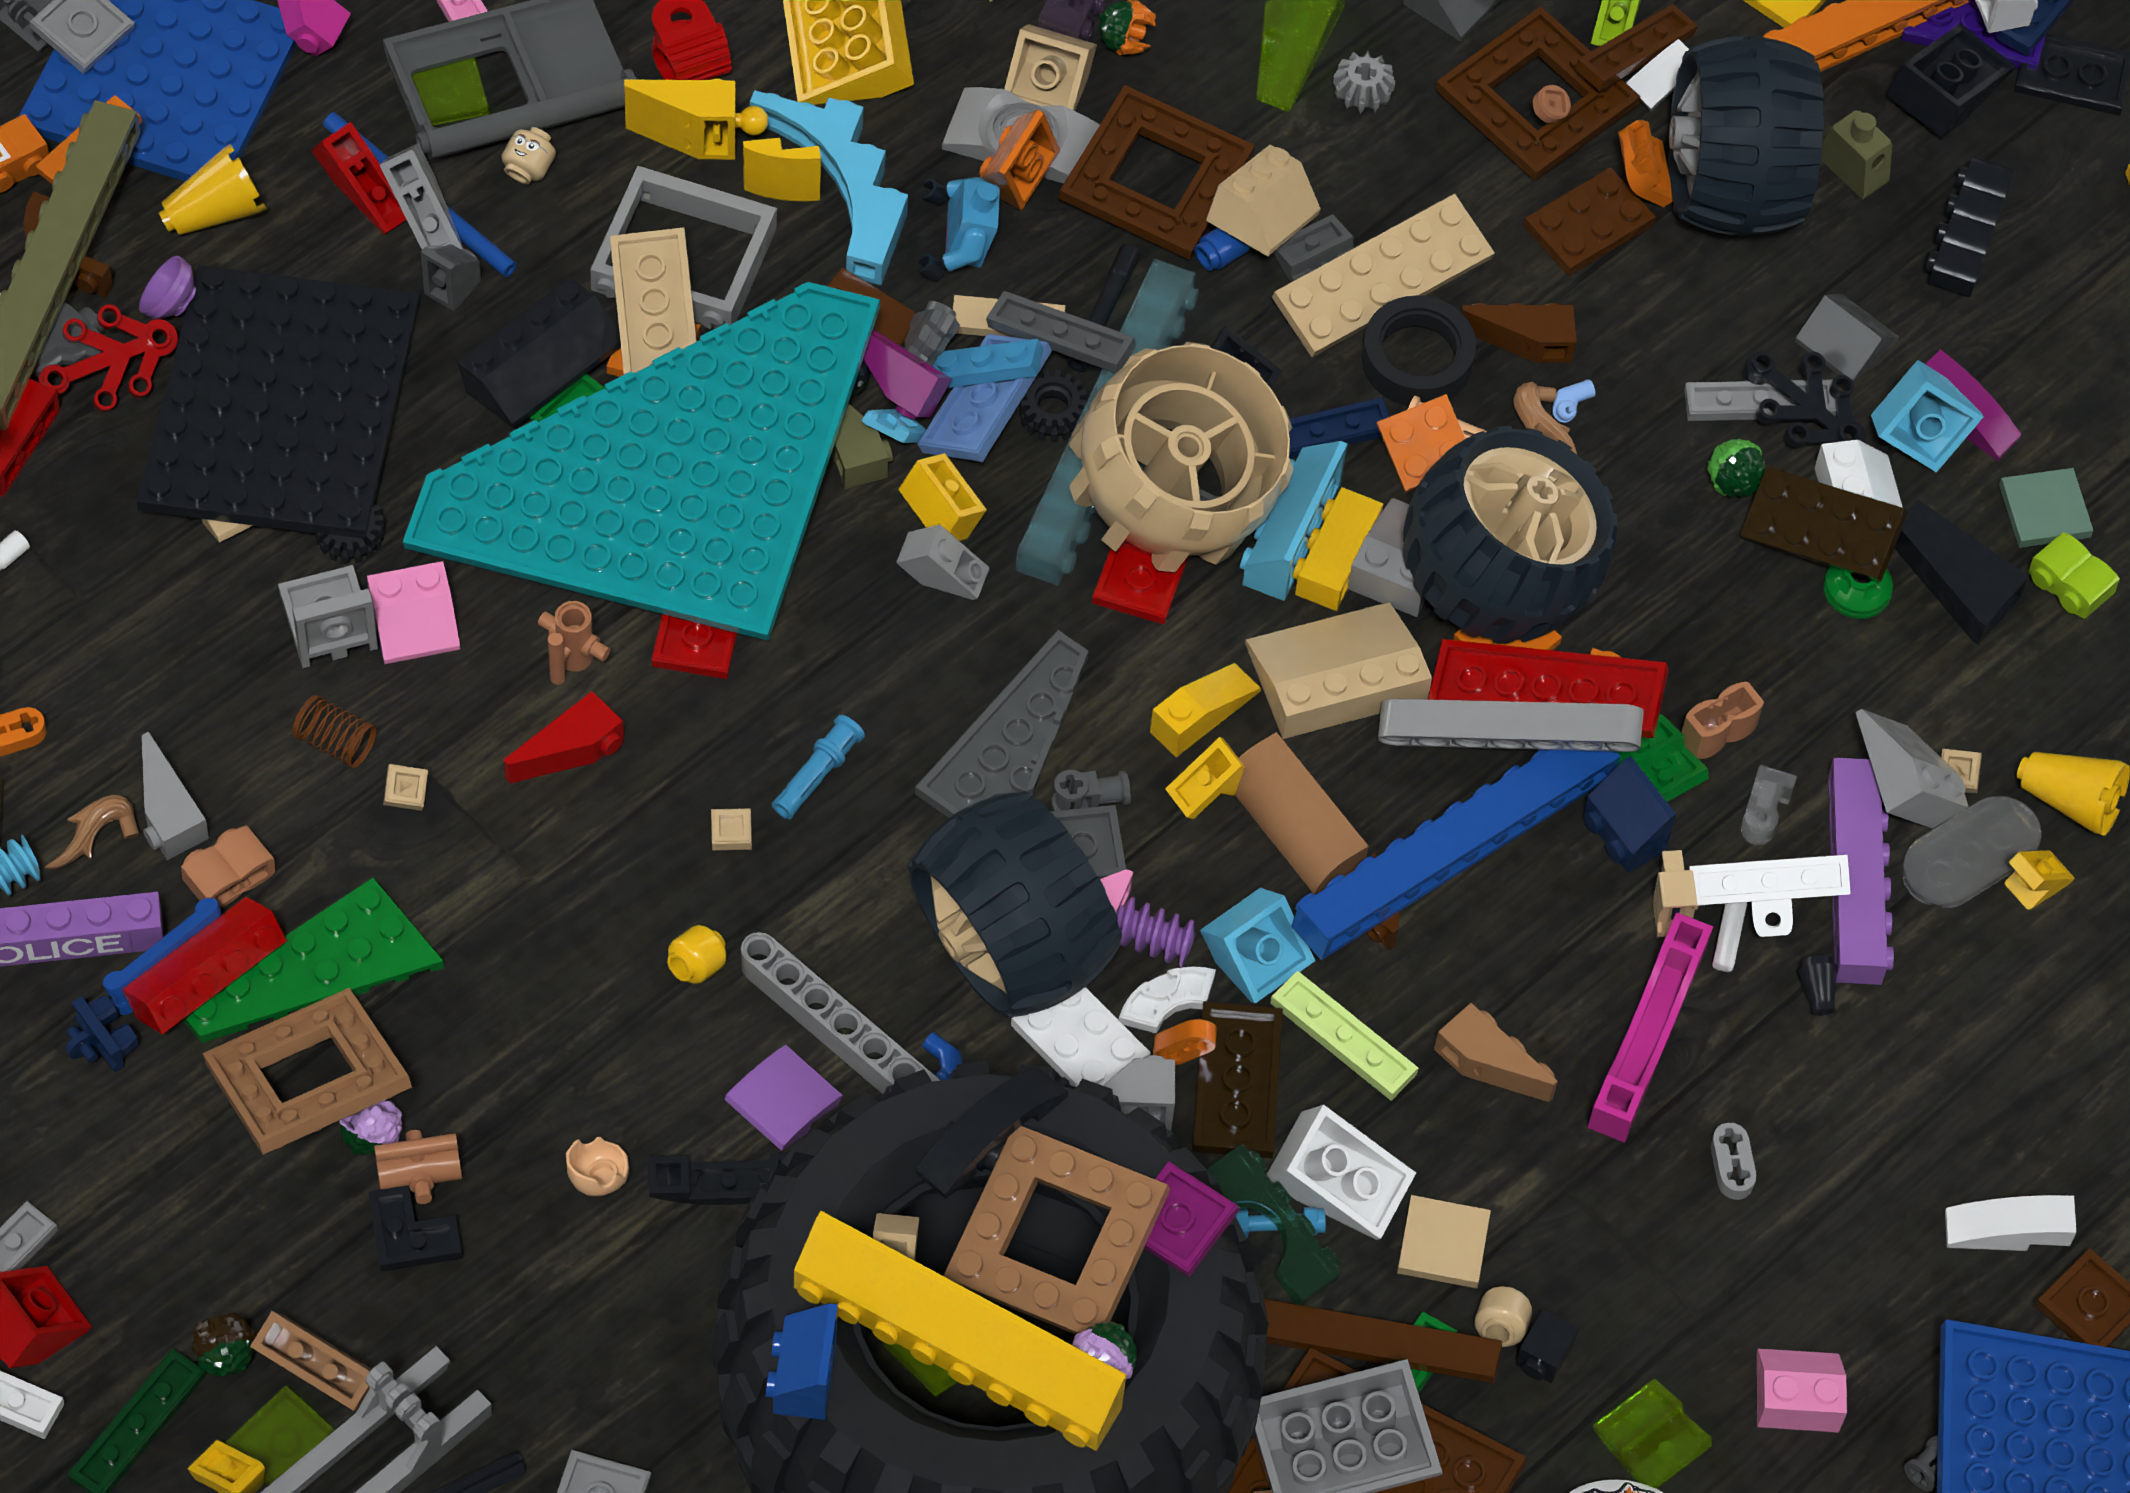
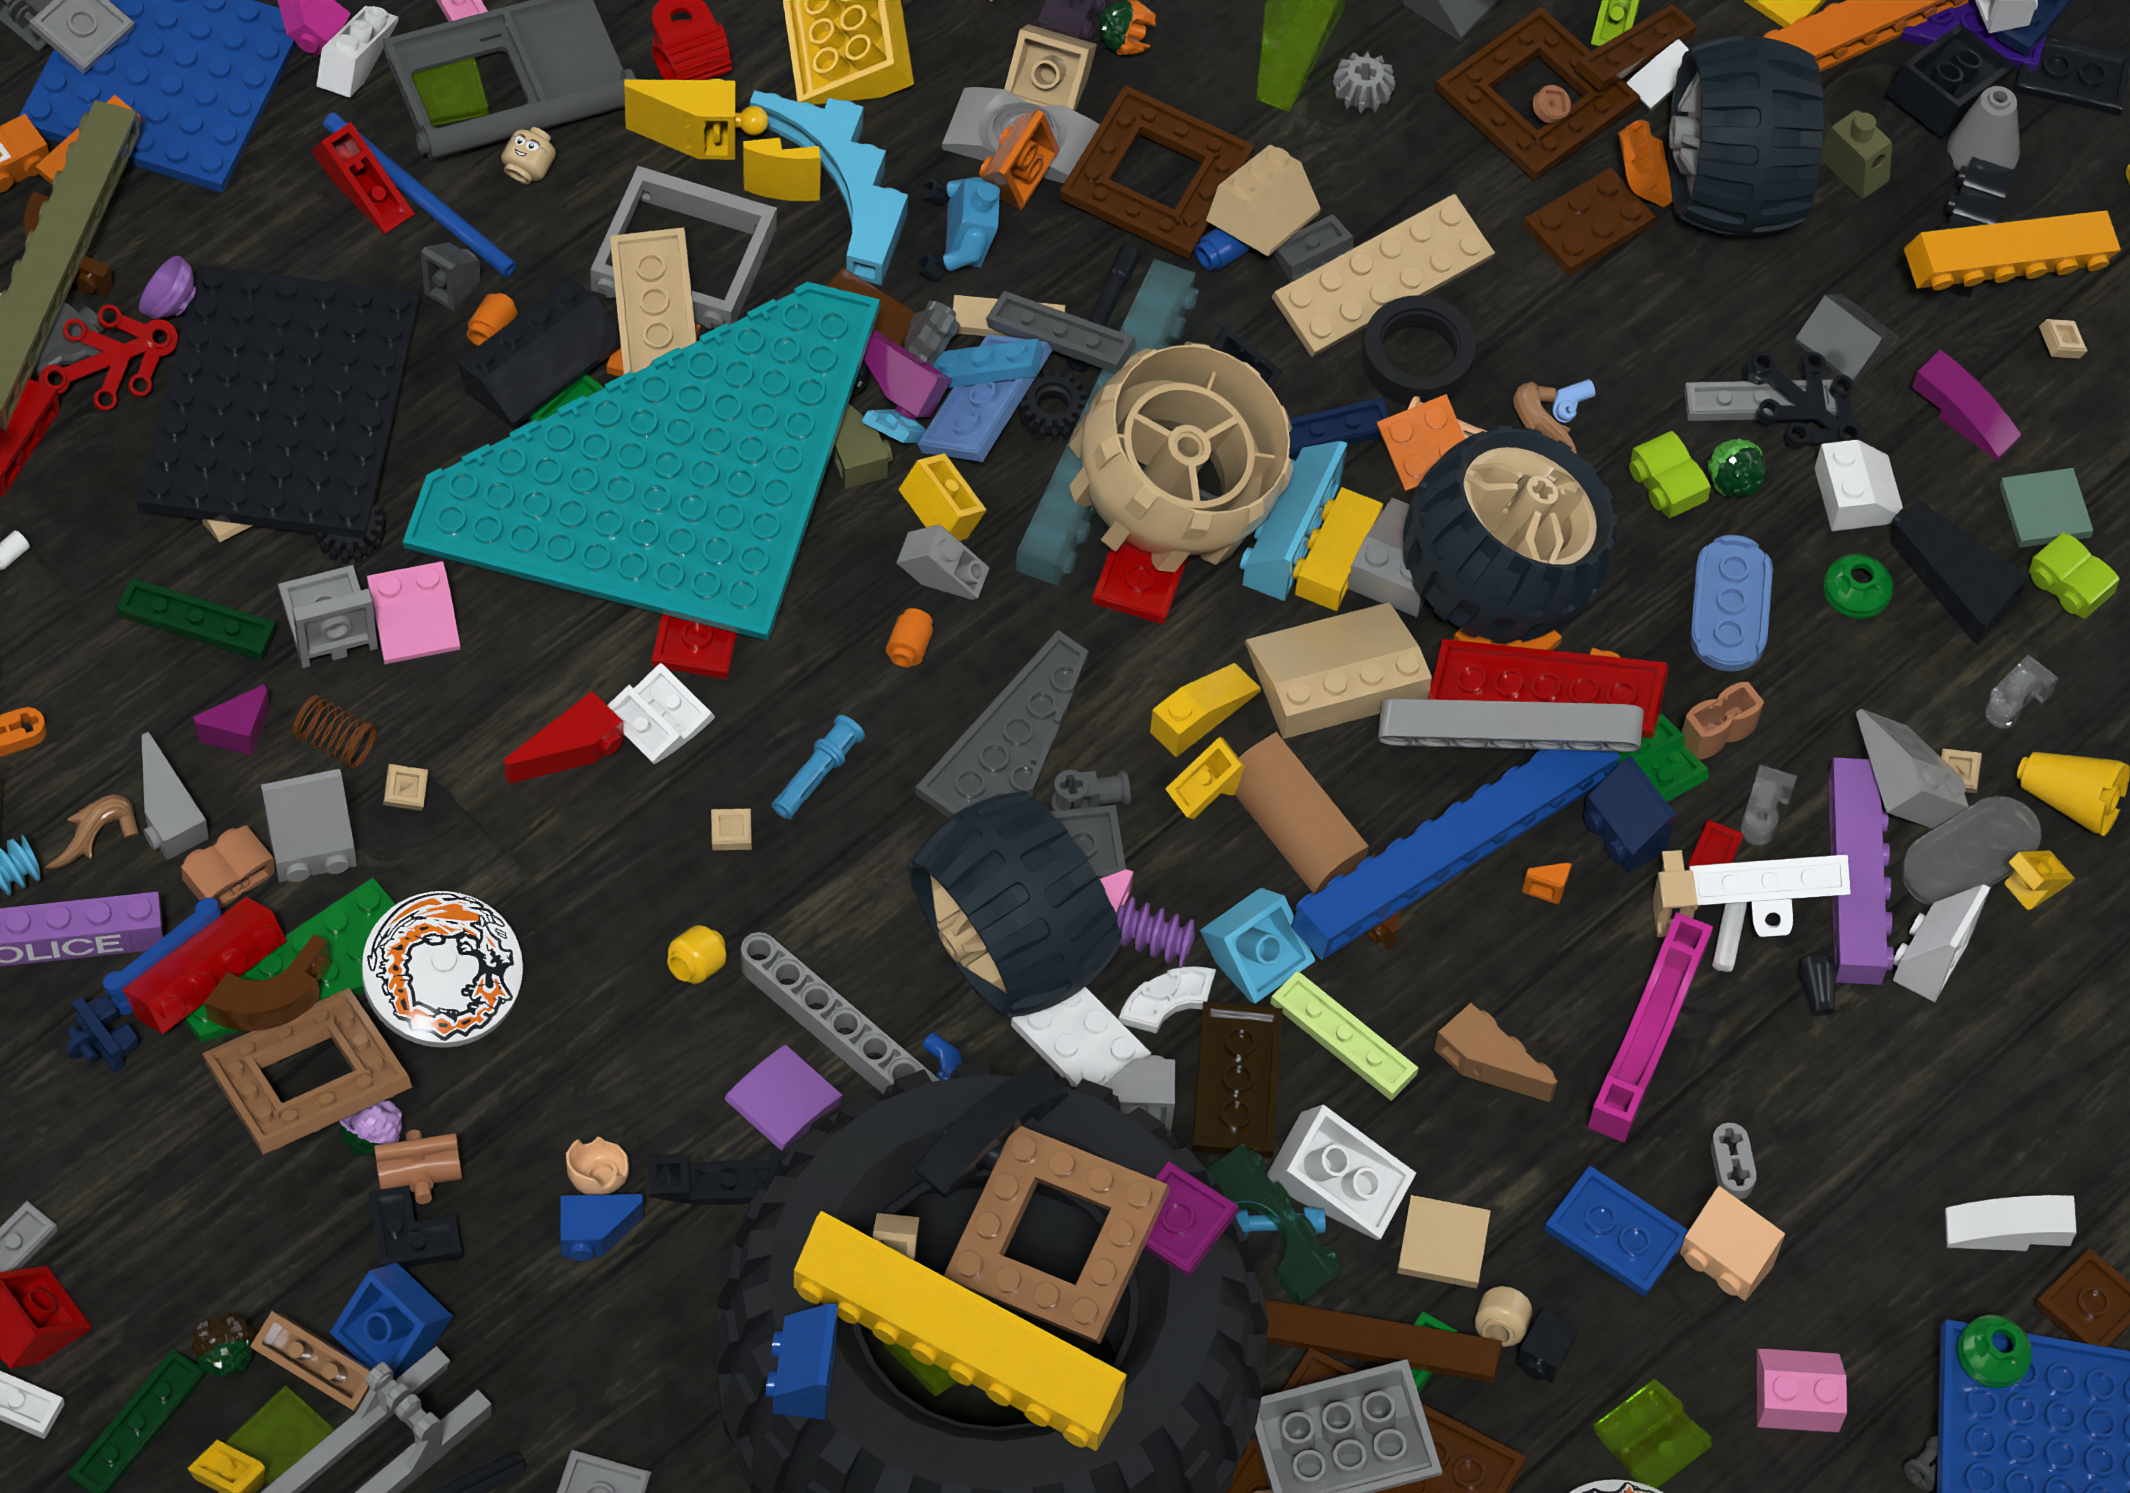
(196, 619): none -> dark green plate
(212, 196): yellow cone -> none
(236, 722): none -> magenta slope
(273, 1001): none -> reddish brown arch
(309, 826): none -> light grey slope
(354, 51): none -> white slope
(390, 1320): none -> blue slope
(420, 197): light grey slope -> none
(442, 969): none -> dish
(490, 317): none -> orange brick
(571, 640): nougat pin -> none
(597, 1223): none -> blue slope
(660, 714): none -> white slope
(910, 638): none -> orange brick
(1109, 1344): piece -> none
(1186, 1041): orange beam -> none
(1530, 331): reddish brown slope -> none
(1547, 882): none -> orange slope
(1617, 1231): none -> blue plate
(1669, 475): none -> lime brick
(1716, 845): none -> red tile
(1731, 603): none -> medium blue tile
(1732, 1244): none -> light nougat slope
(1824, 524): dark brown plate -> none
(1925, 416): medium azure slope -> none
(1938, 942): none -> white slope
(1984, 1361): none -> green piece
(1988, 131): none -> light grey cone
(2012, 250): none -> light orange brick
(2017, 689): none -> clear leg
(2063, 338): none -> tan tile

